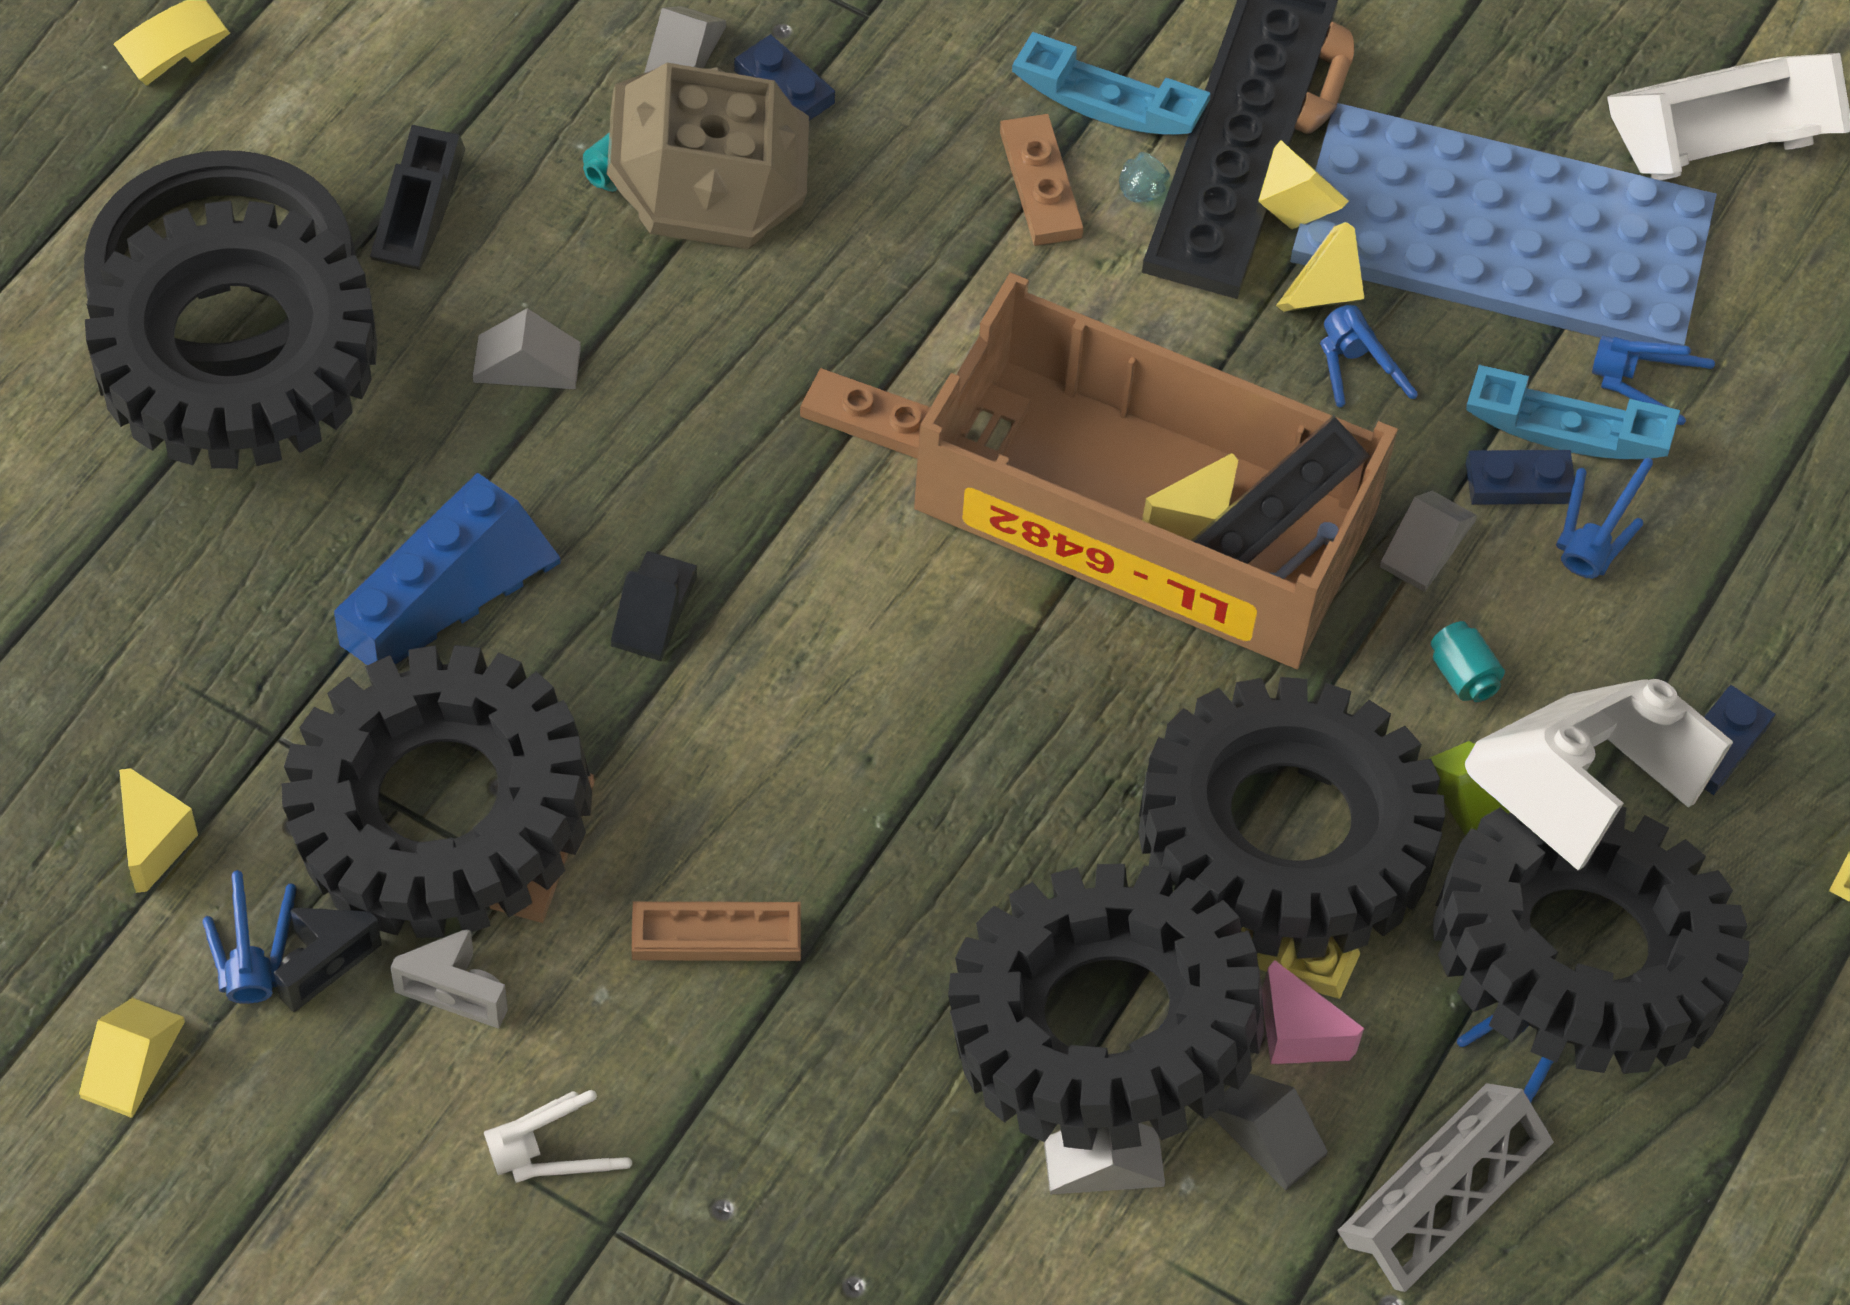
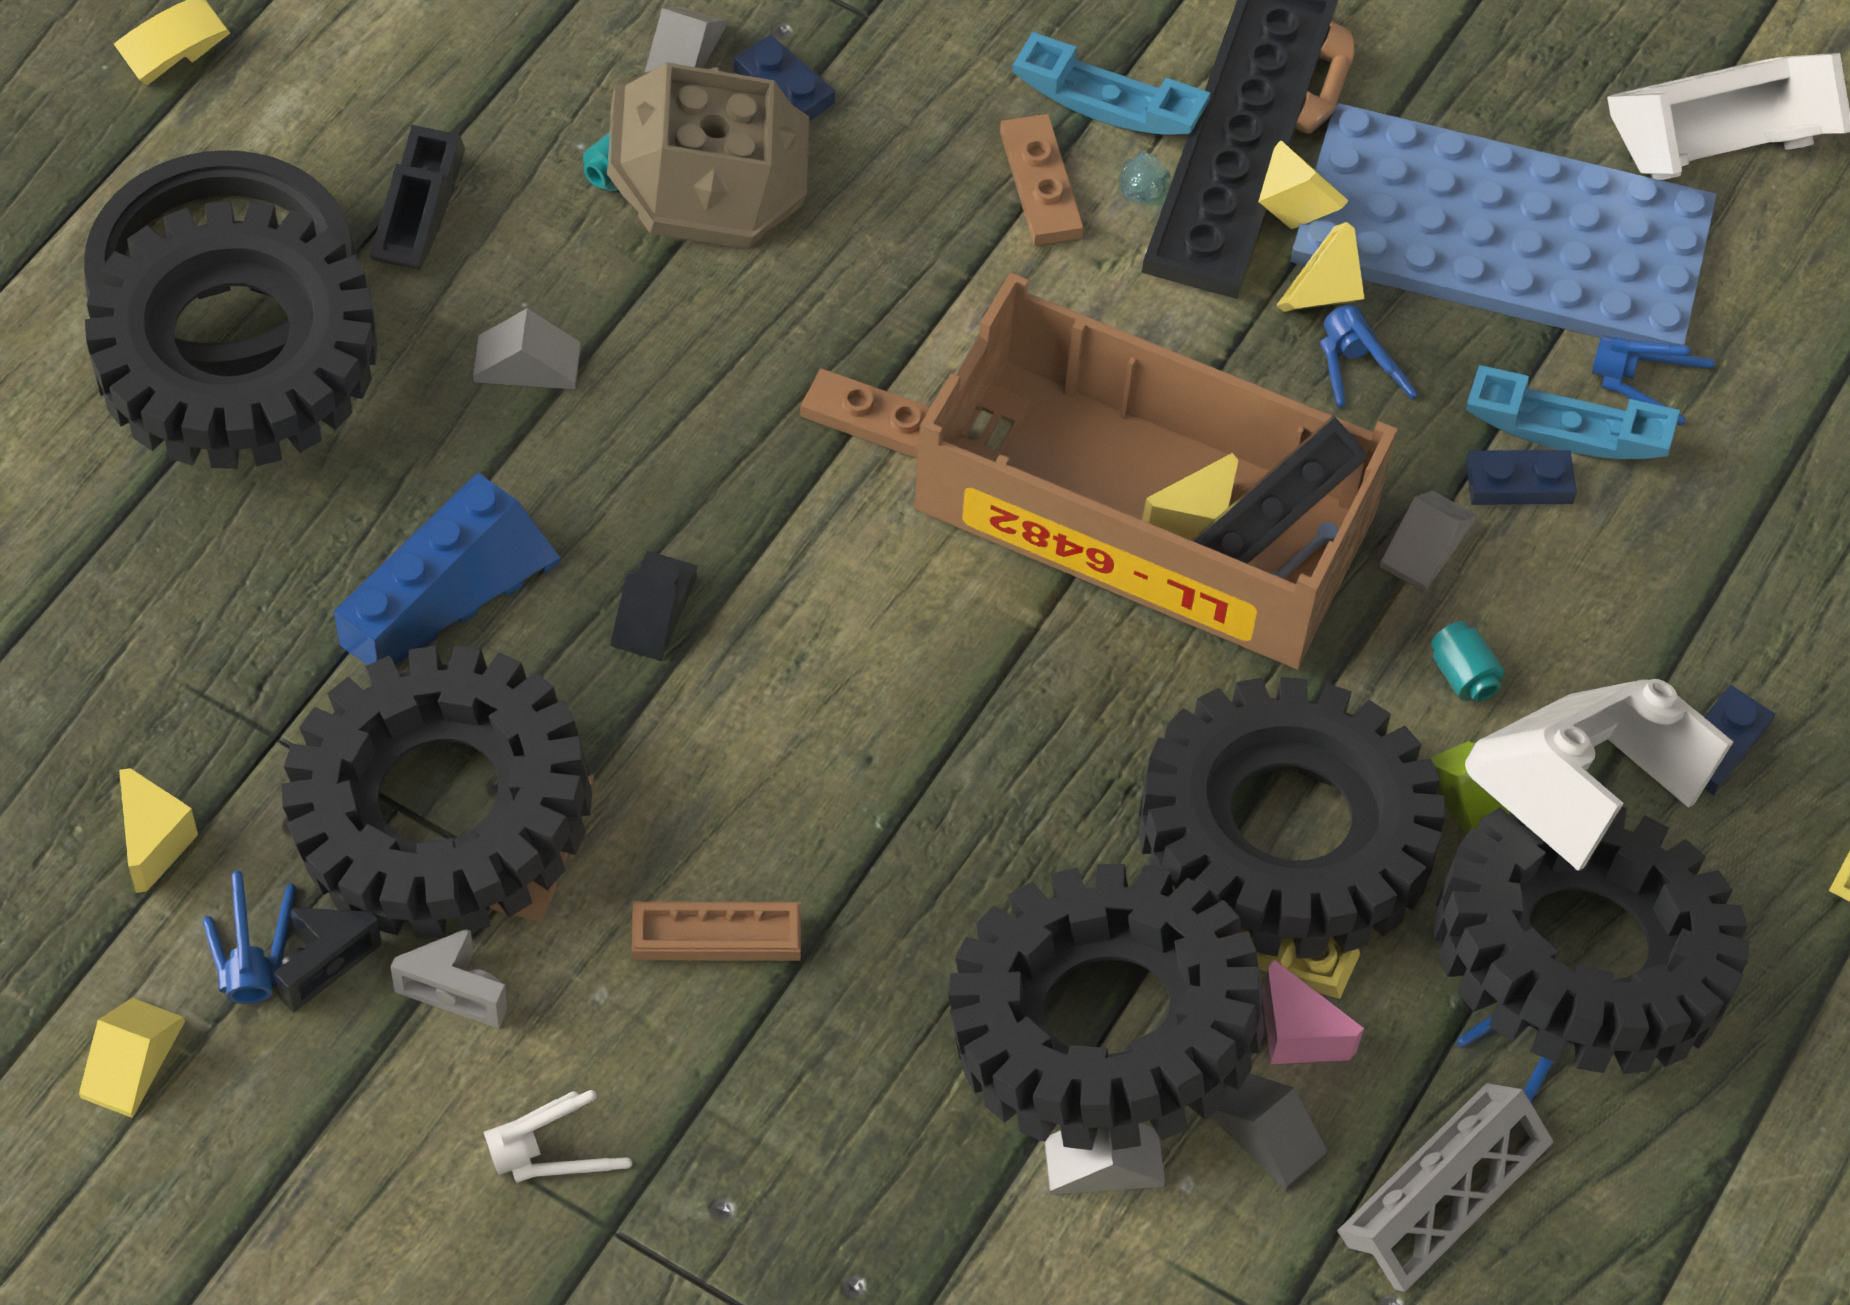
(1589, 548): blue plant -> none

